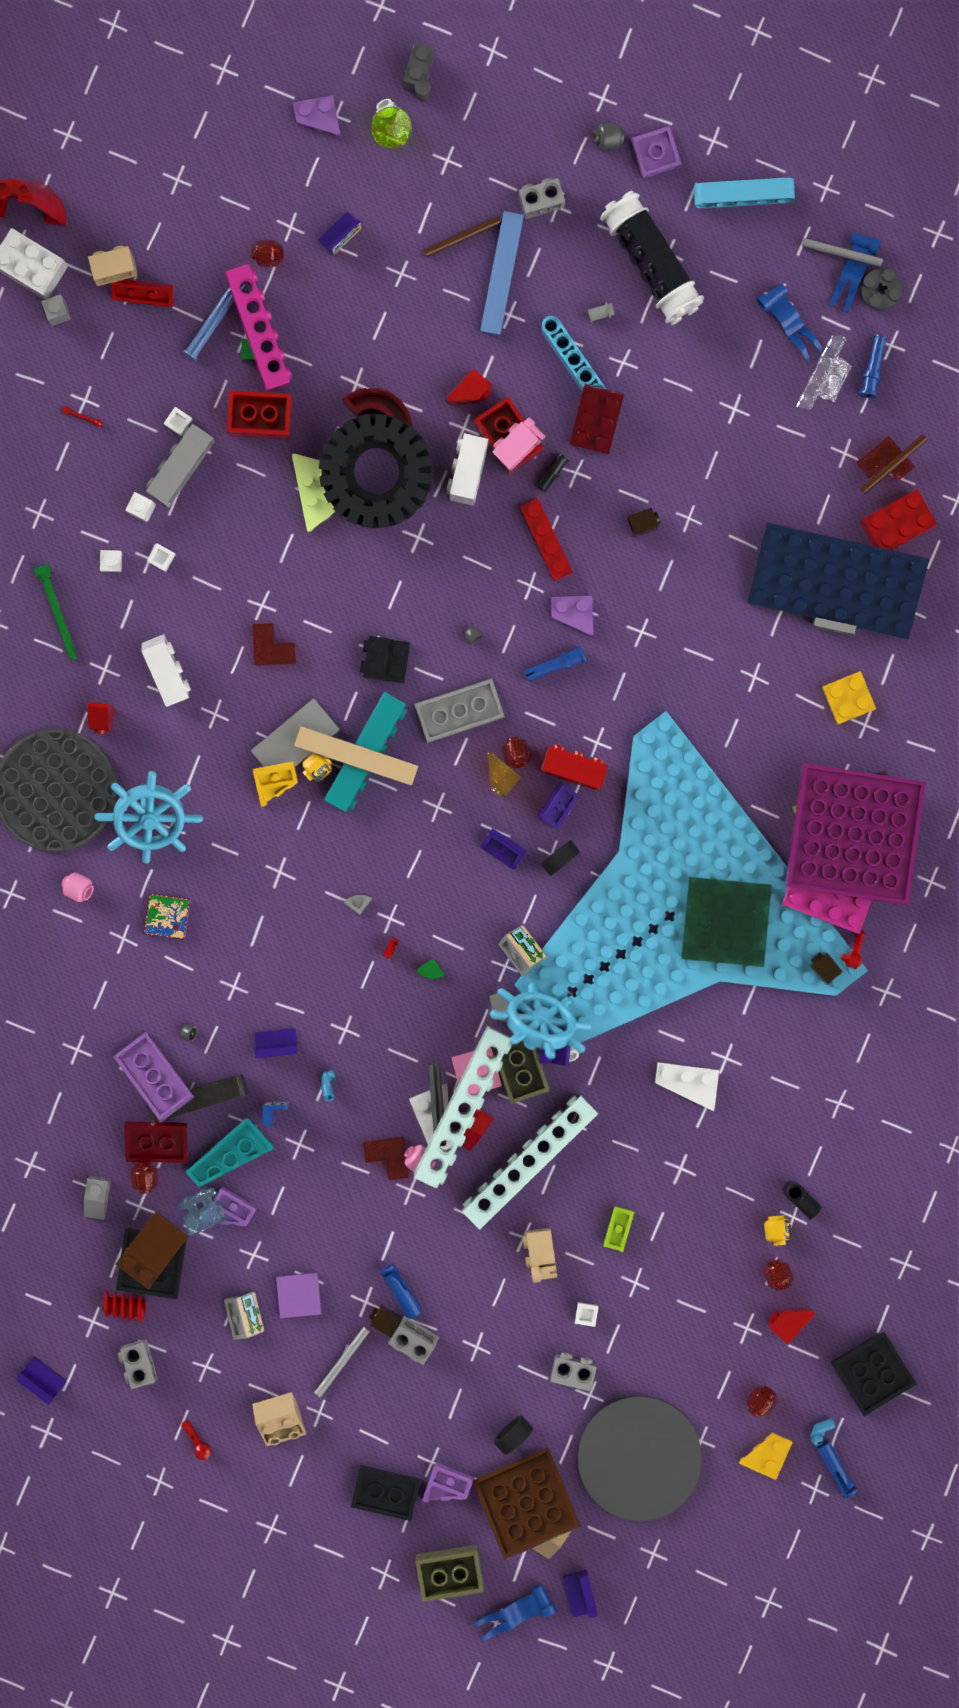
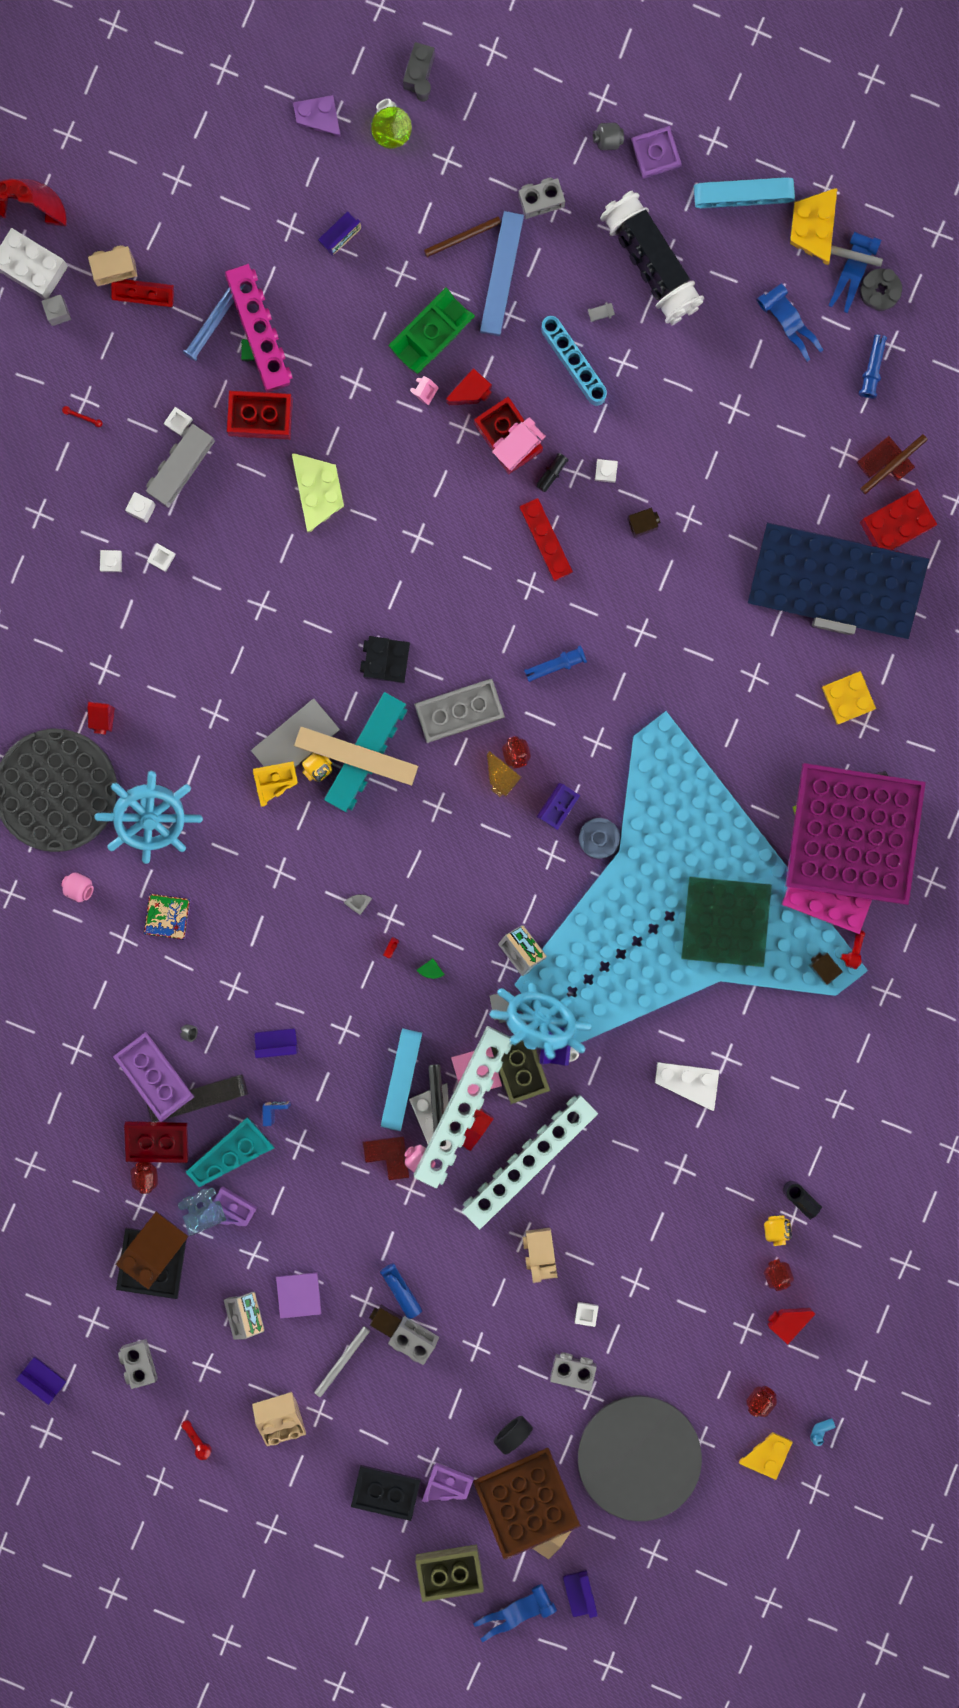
(43, 573): green piece -> none
(96, 1197): light grey slope -> none
(124, 1307): red piece -> none
(165, 670): white wedge -> none
(266, 650): clear red plate -> none
(268, 253): clear red head -> none
(326, 1086): dark azure arm -> none
(339, 466): black tyre -> none
(376, 401): dark red brick -> none
(401, 1079): none -> medium azure beam
(425, 390): none -> bright pink tile
(431, 332): none -> green piece
(467, 469): white brick -> none
(473, 634): dark grey hinge -> none
(503, 849): dark purple hinge -> none
(560, 858): black tyre -> none
(574, 612): medium lavender wing -> none
(574, 767): red brick -> none
(596, 418): dark red plate -> none
(599, 838): none -> sand blue tile
(606, 470): none -> white plate
(618, 1228): lime plate -> none
(814, 224): none -> yellow wing
(827, 376): clear bracket -> none
(836, 1469): blue piece -> none
(873, 1373): black plate -> none

